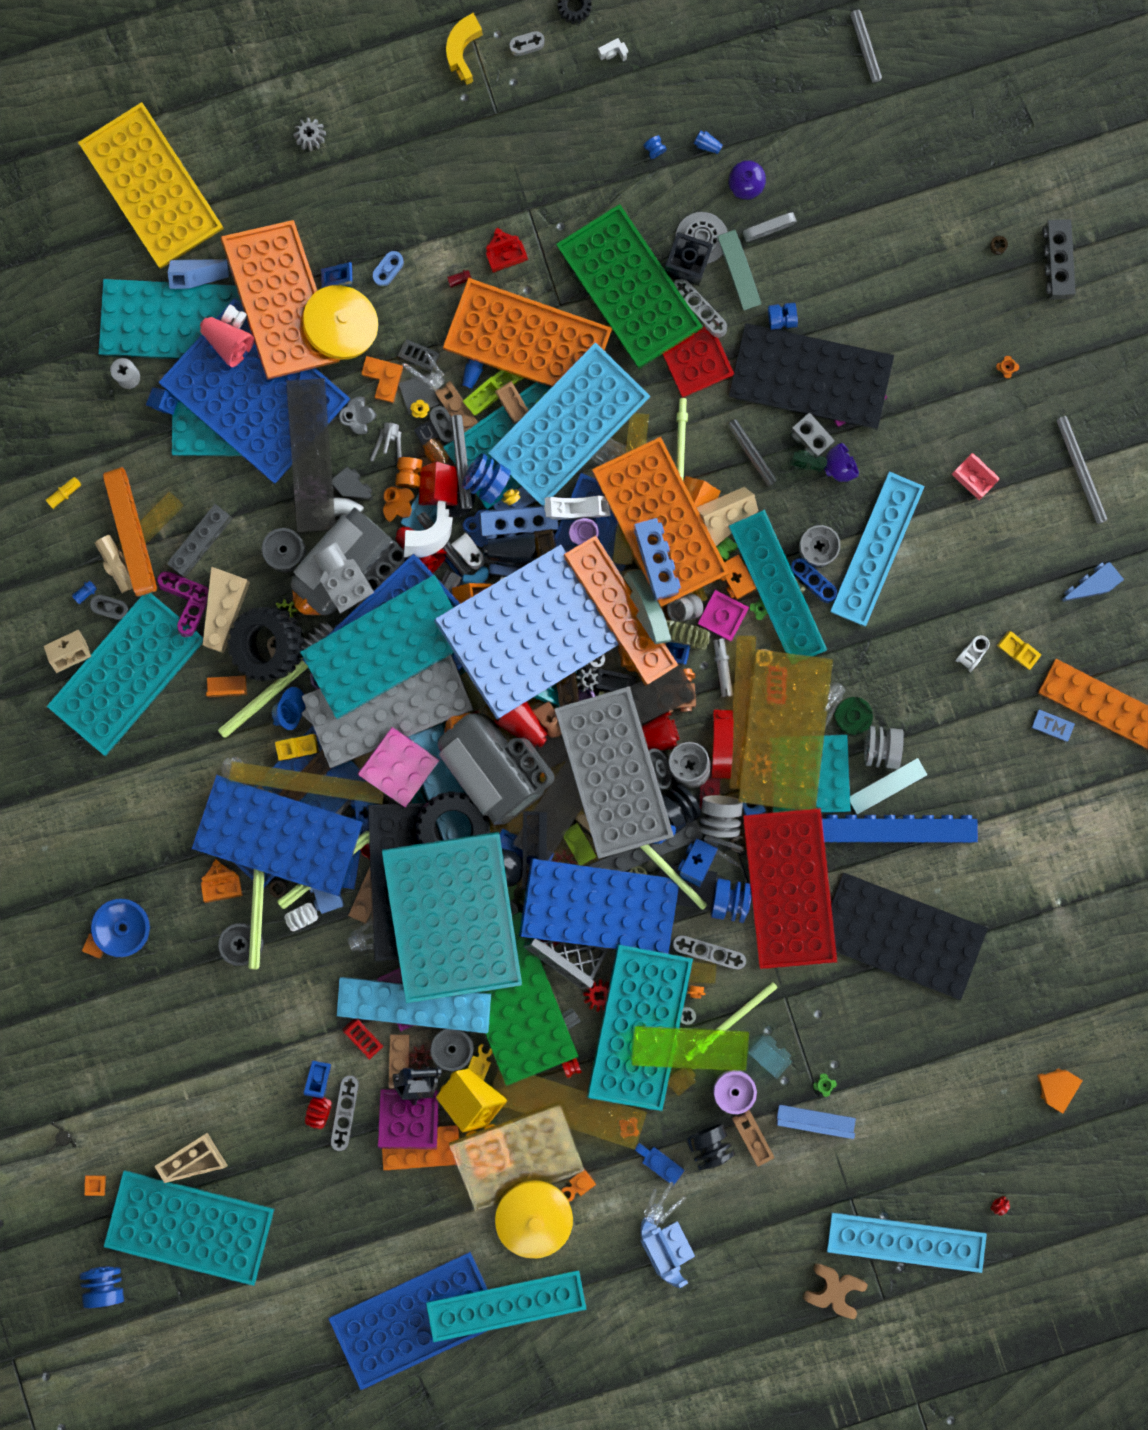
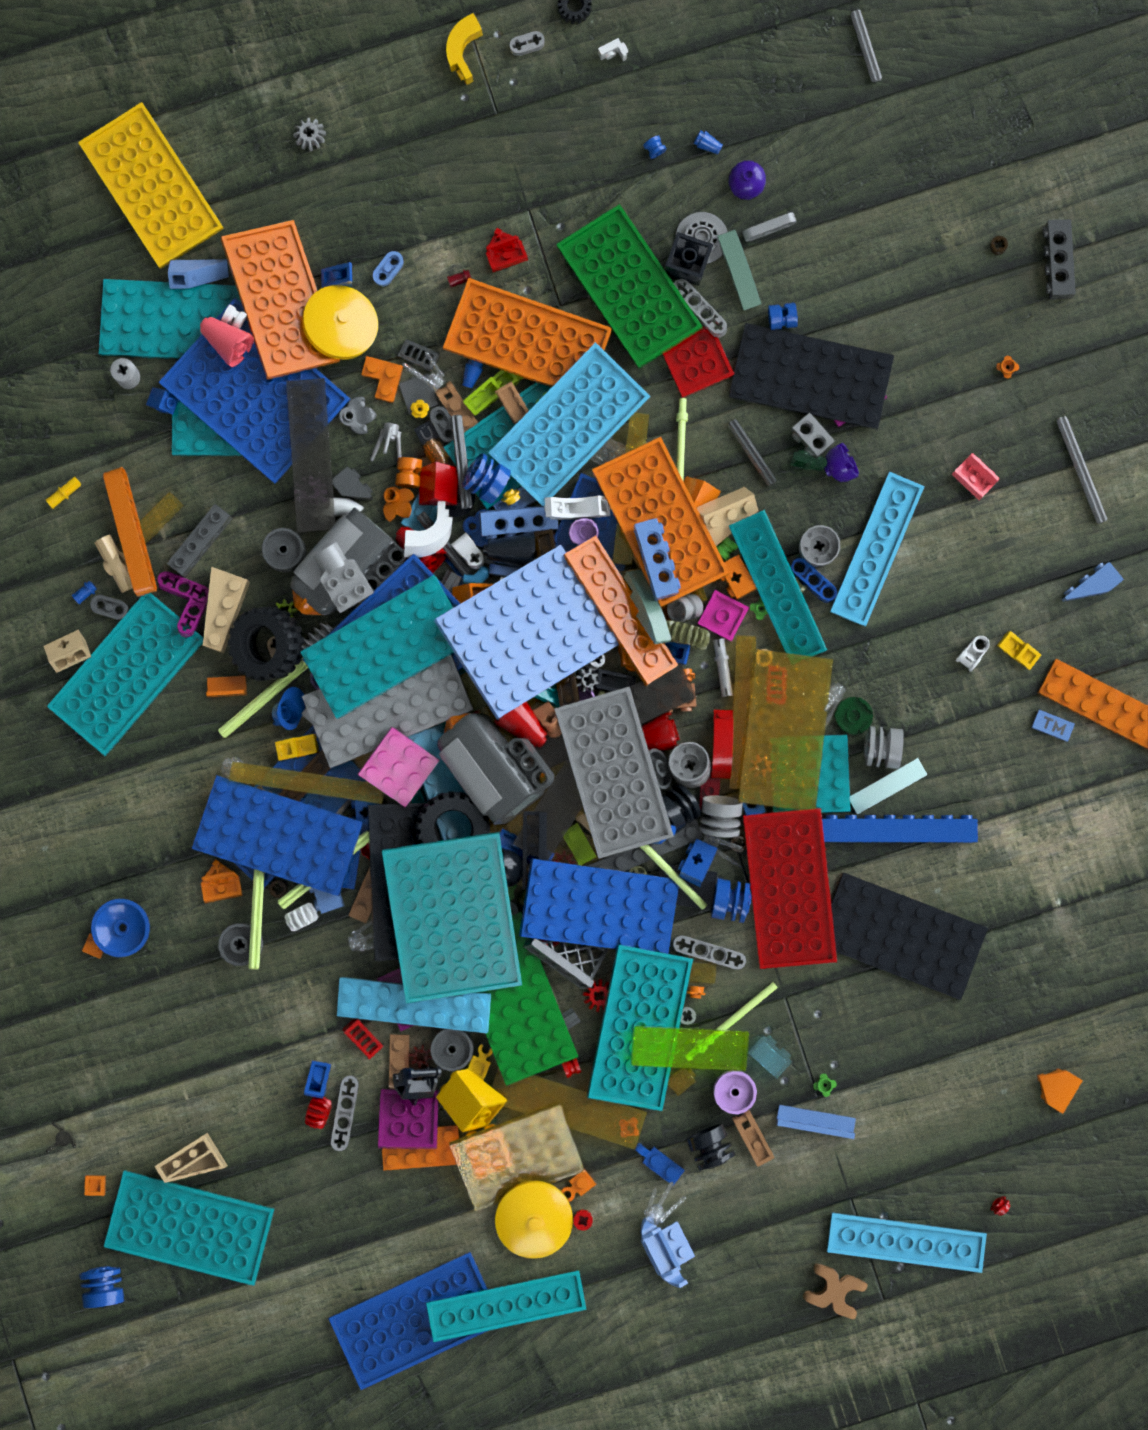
(585, 1217): none -> red wheel

